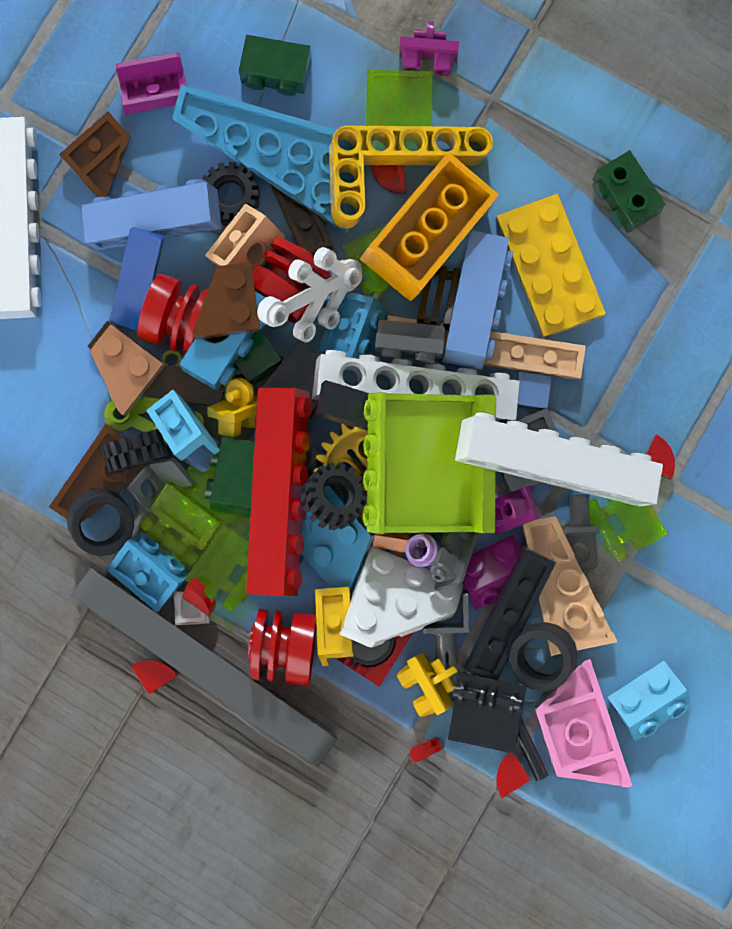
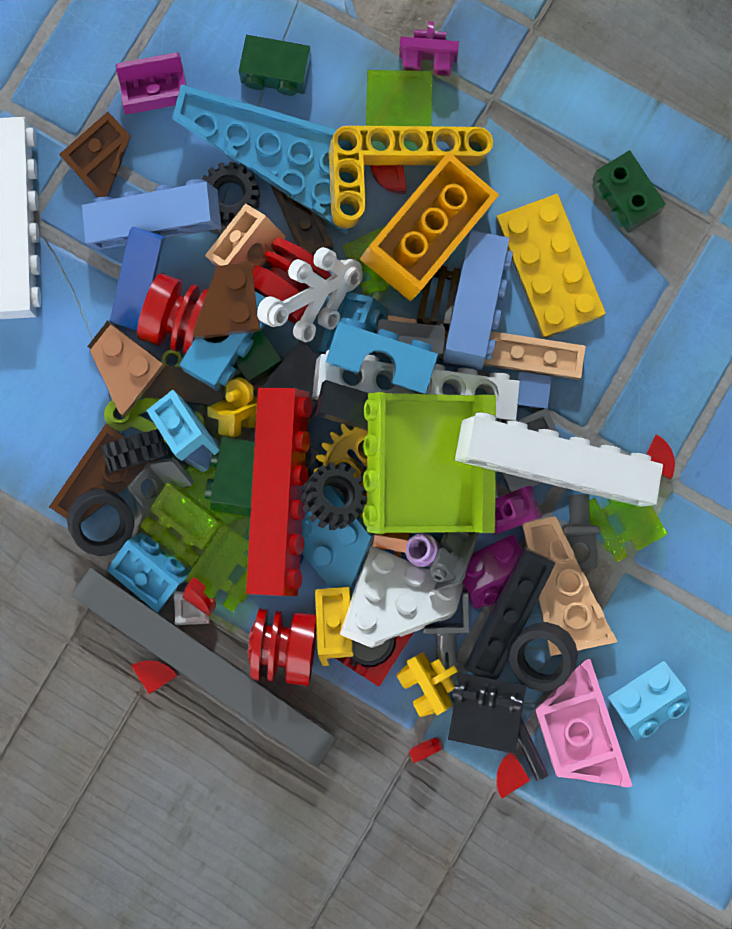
(411, 362): none -> dark azure arch

